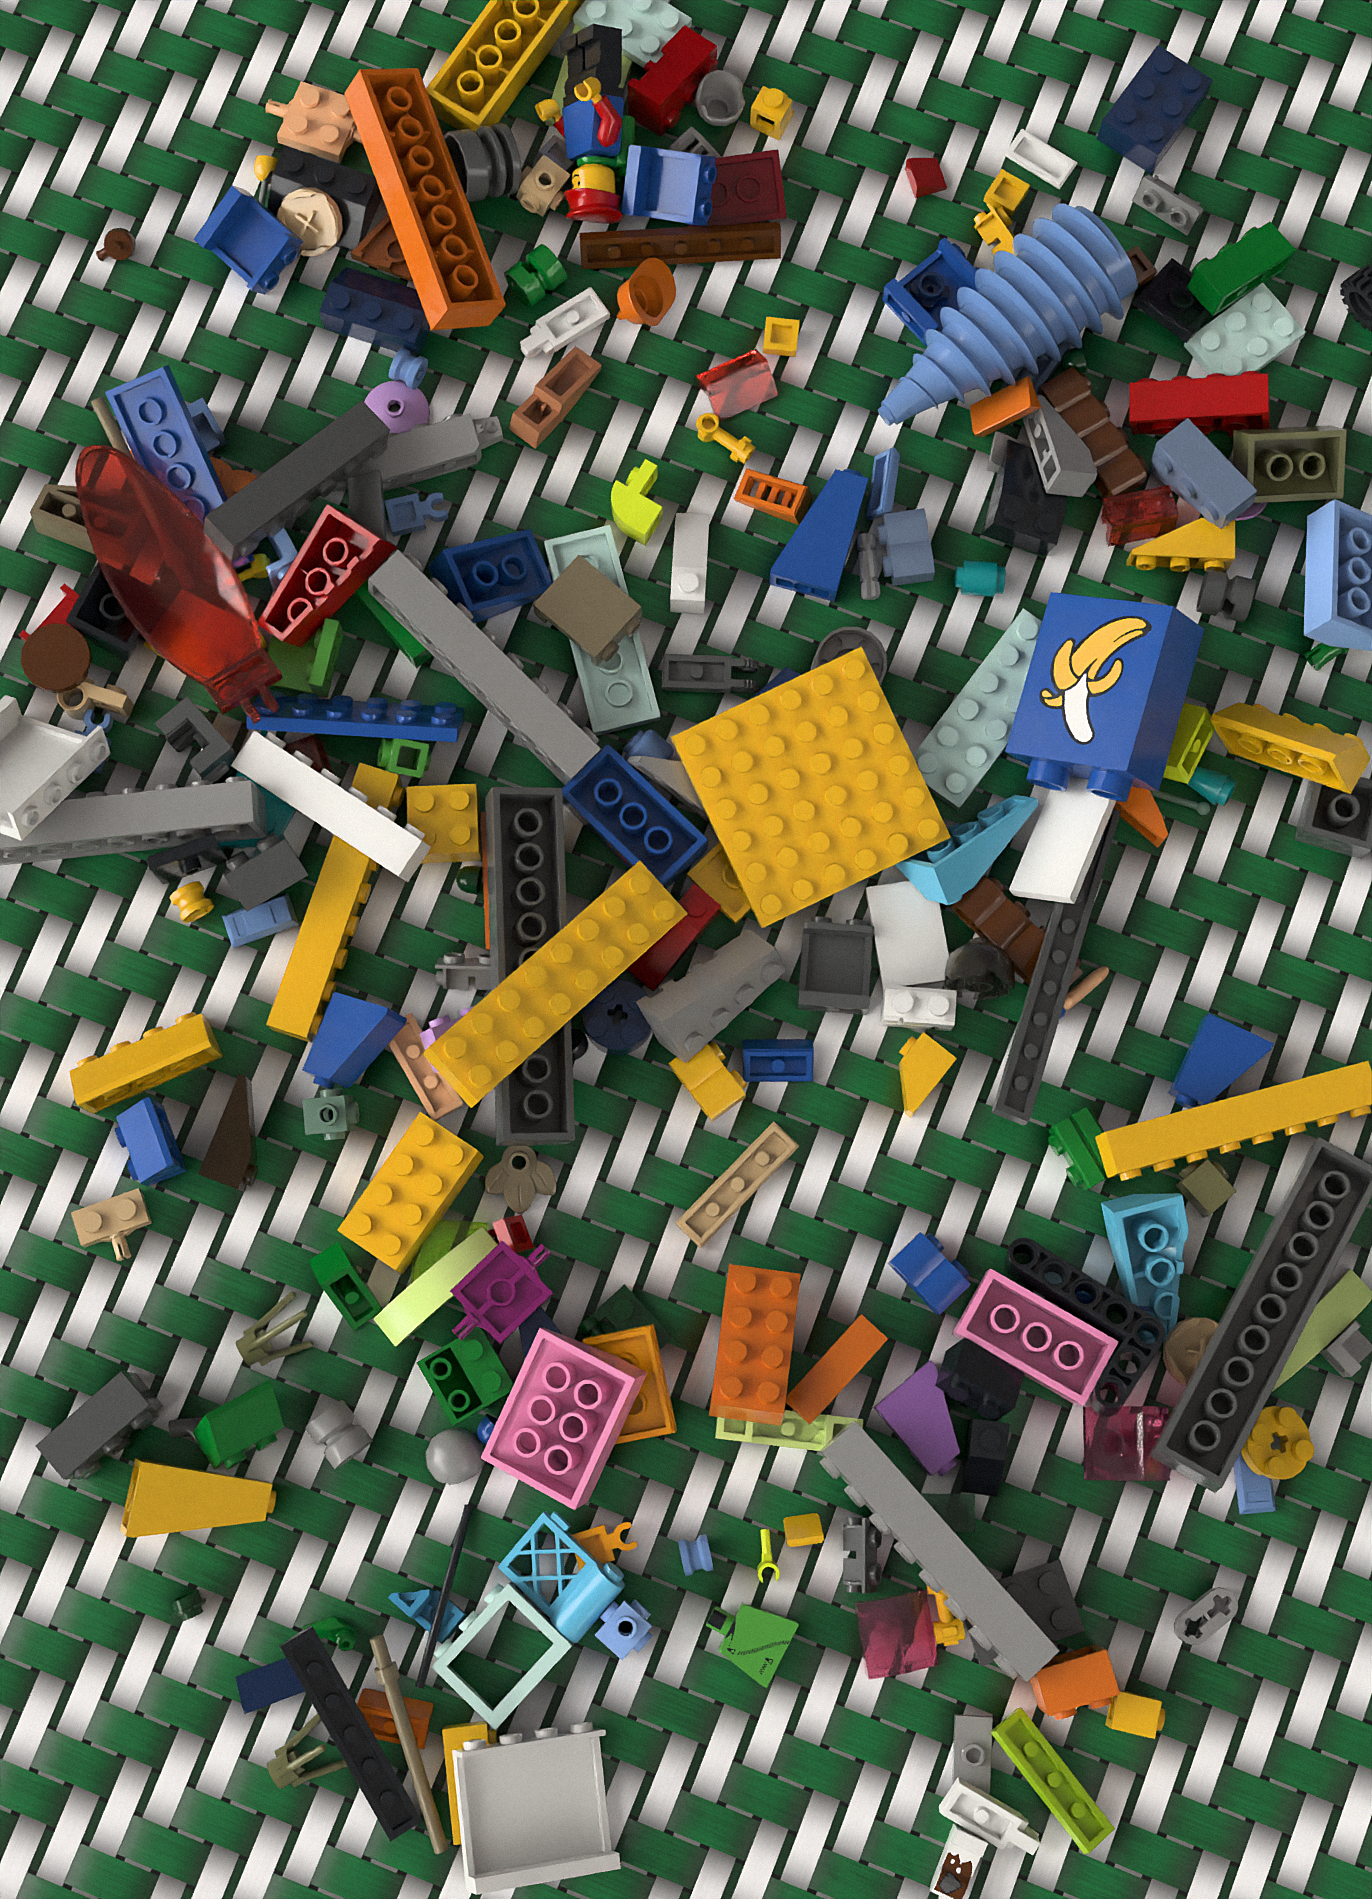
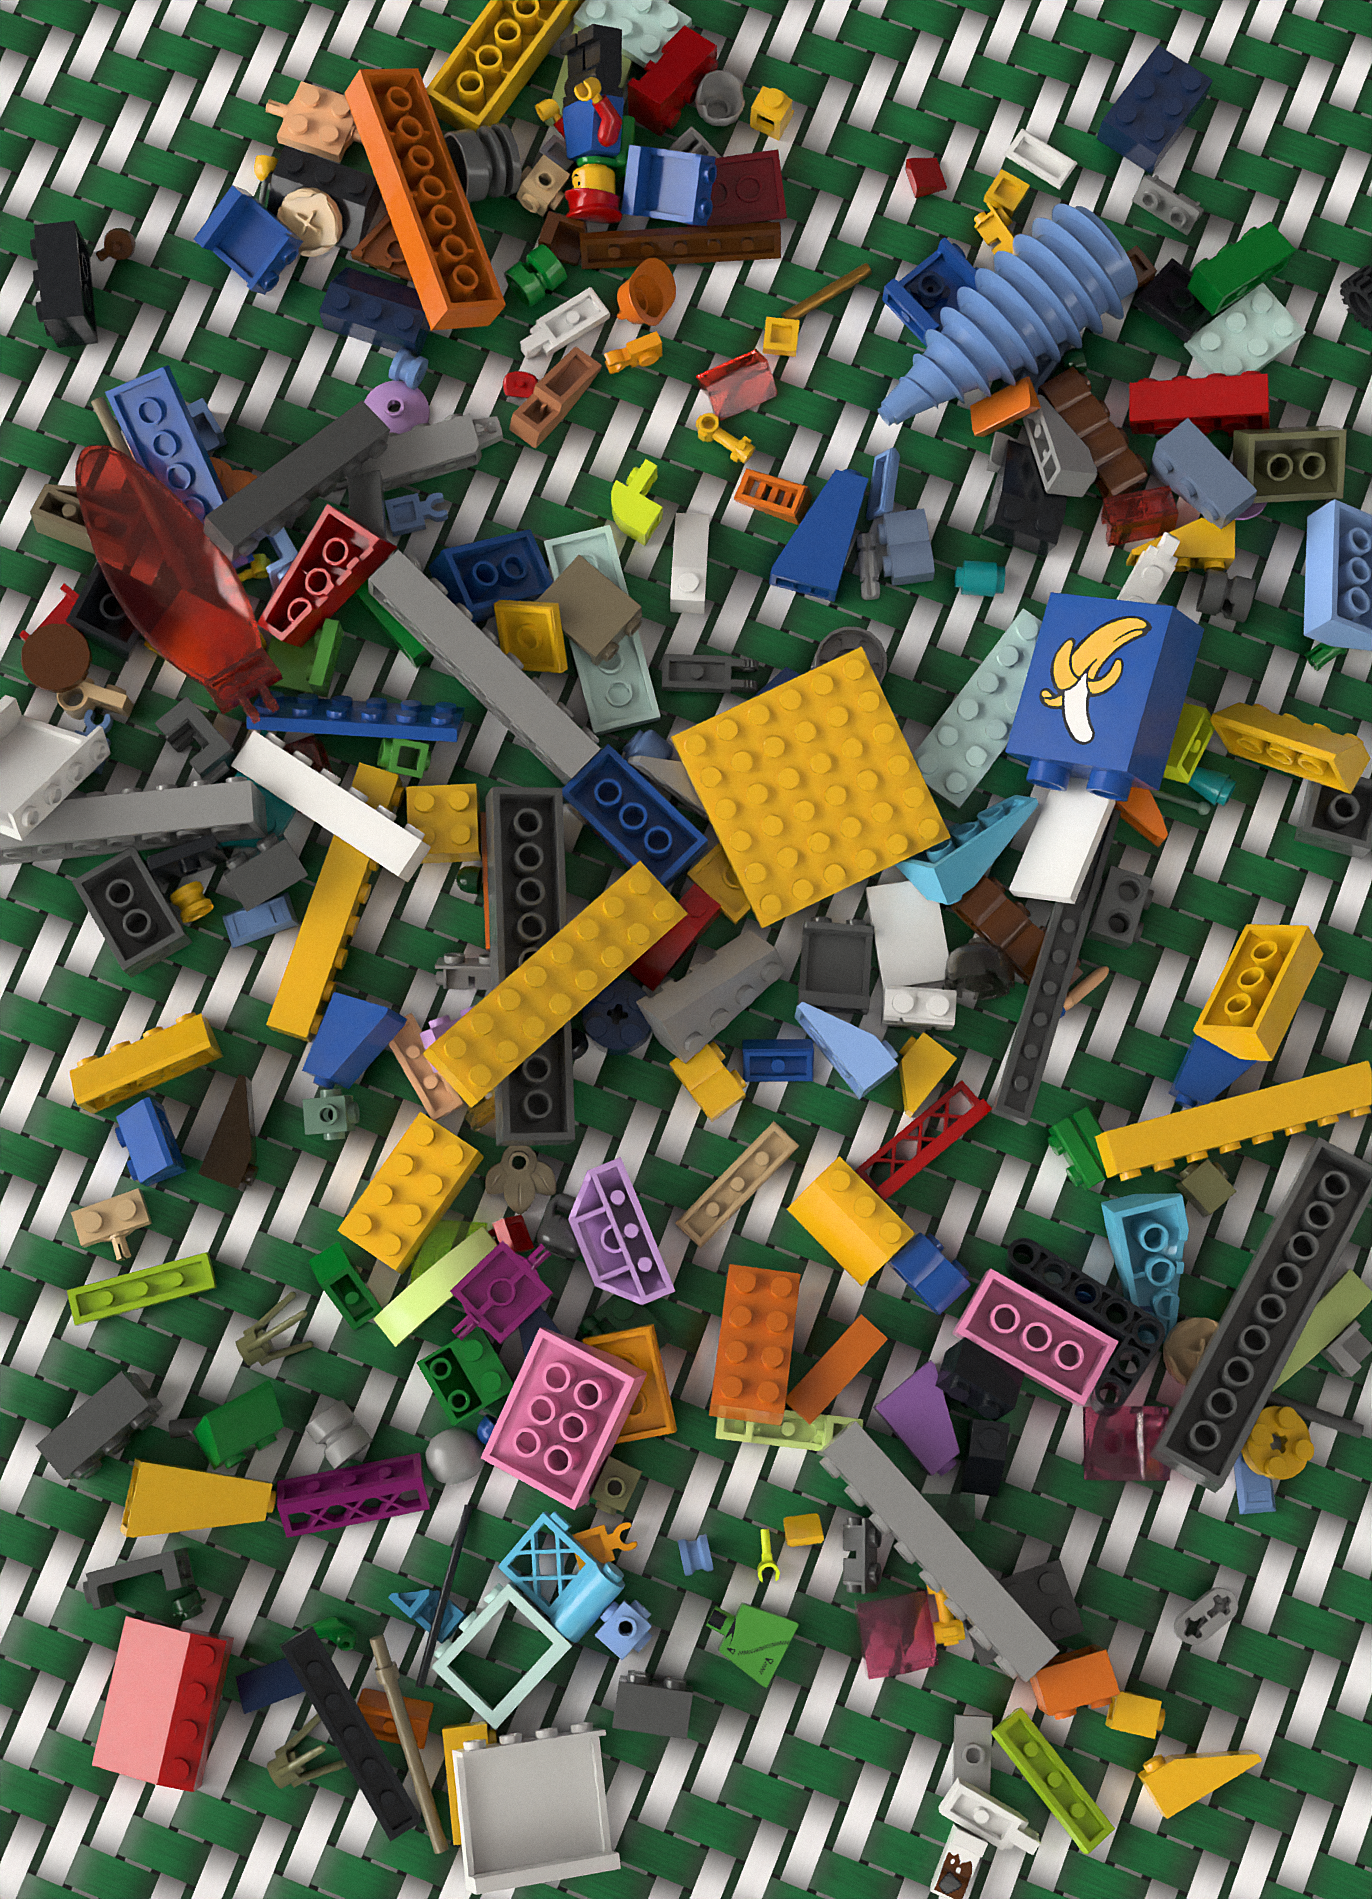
(64, 284): none -> black brick
(132, 911): none -> dark grey brick
(141, 1289): none -> lime plate
(163, 1703): none -> slope
(175, 1568): none -> dark grey panel
(350, 1488): none -> magenta fence
(482, 1112): none -> clear yellow bracket
(519, 384): none -> red piece
(532, 634): none -> yellow tile
(556, 1230): none -> dark grey piece
(563, 237): none -> reddish brown panel
(615, 1486): none -> olive brick
(617, 1236): none -> lavender wedge
(638, 352): none -> light orange plate
(653, 1705): none -> dark grey brick
(828, 292): none -> pearl gold bar
(850, 1221): none -> yellow slope
(851, 1051): none -> light blue slope
(933, 1149): none -> red fence
(1112, 905): none -> dark grey brick
(1151, 572): none -> white hinge
(1185, 1778): none -> yellow slope
(1260, 990): none -> yellow slope
(1317, 1415): none -> dark grey bar

